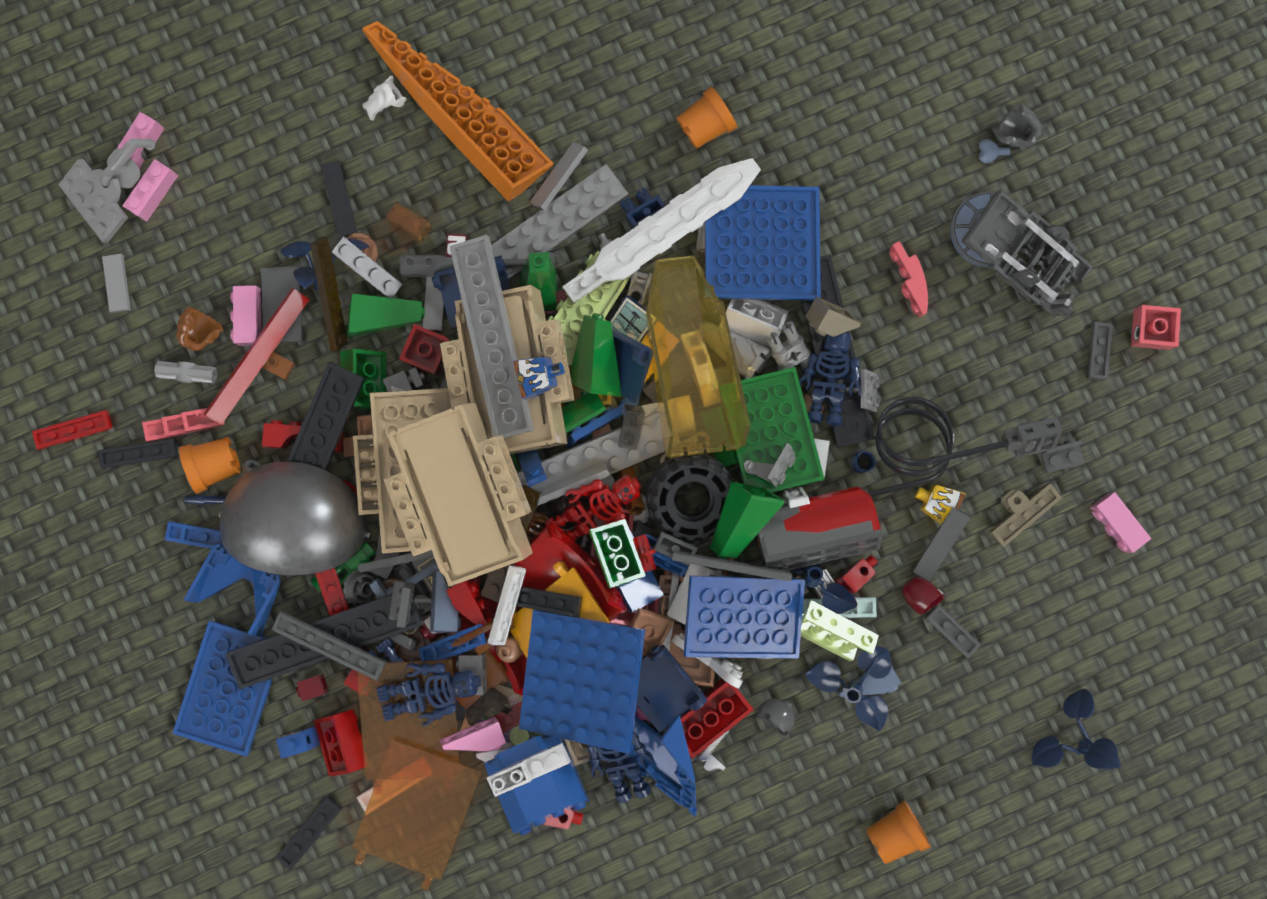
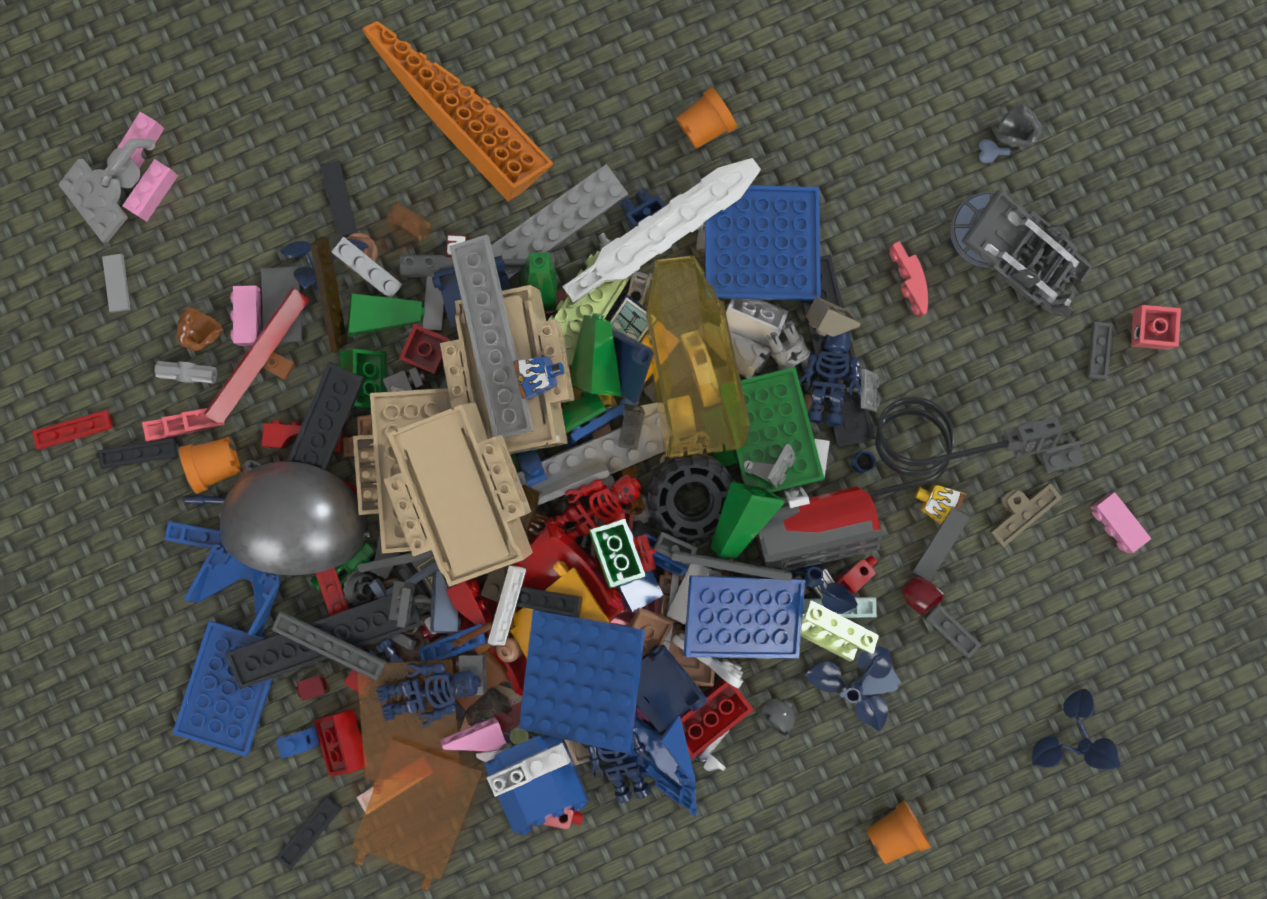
(383, 98): white hair -> none
(558, 176): light grey tile -> none

